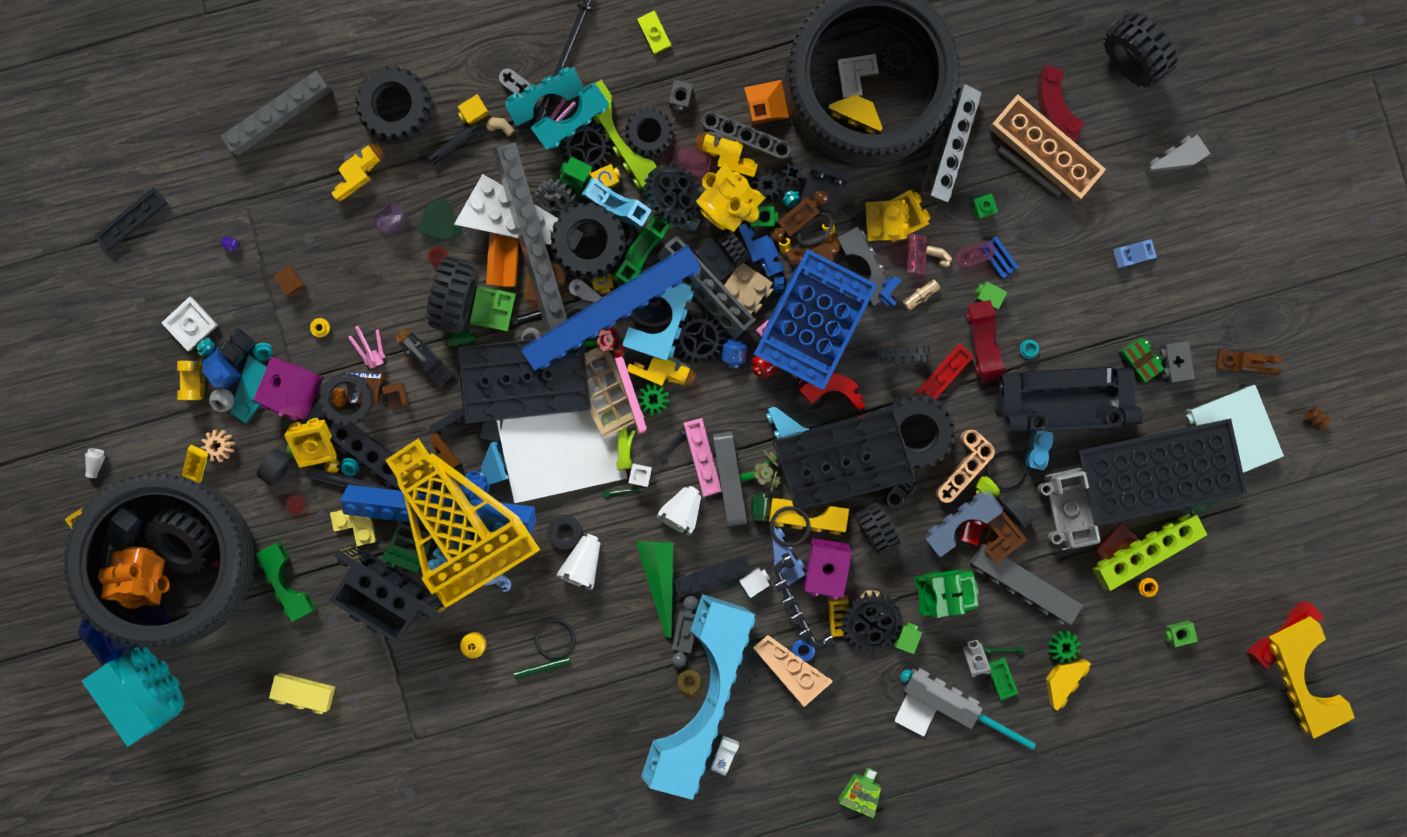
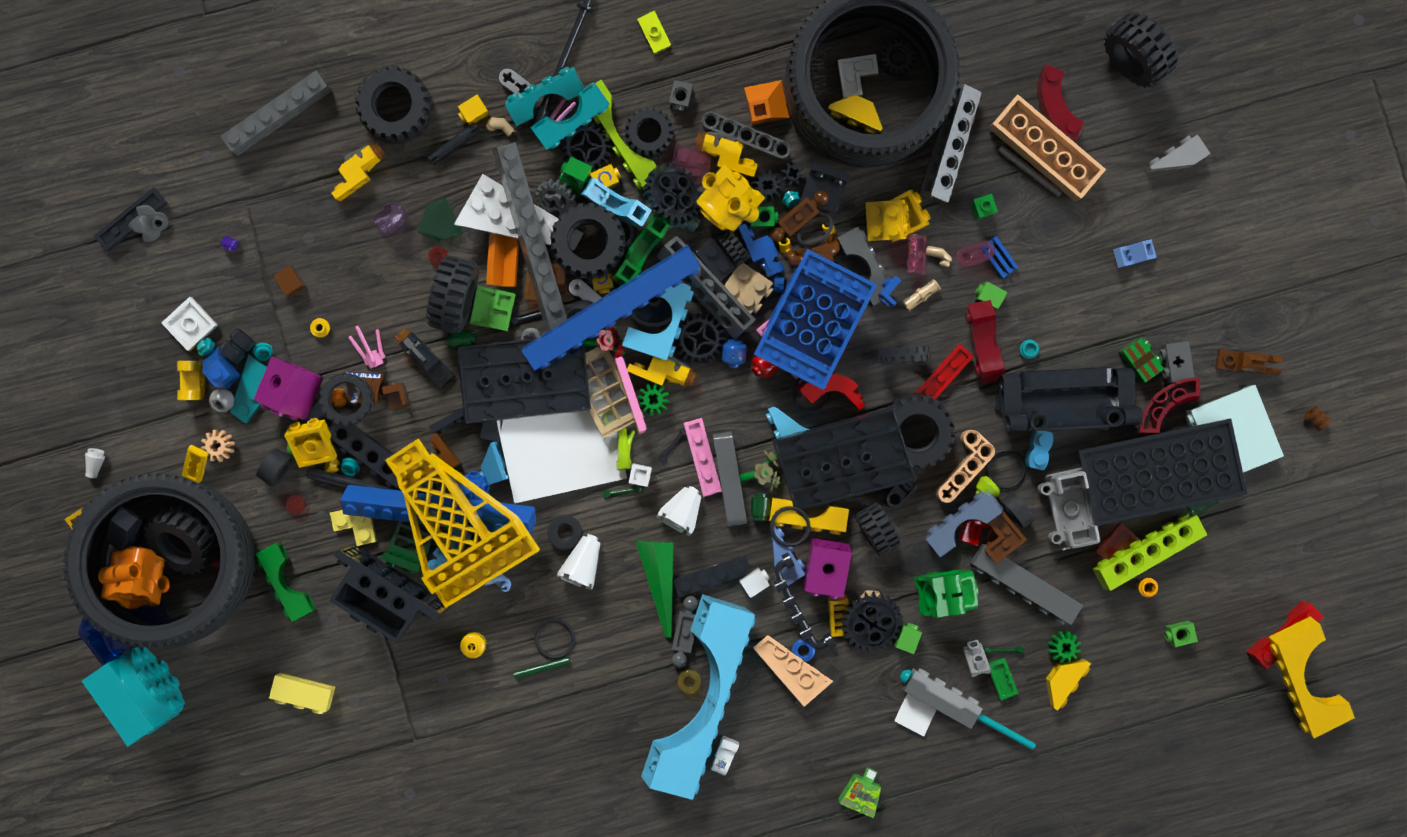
(146, 223): none -> dark grey plate
(1165, 400): none -> dark red brick

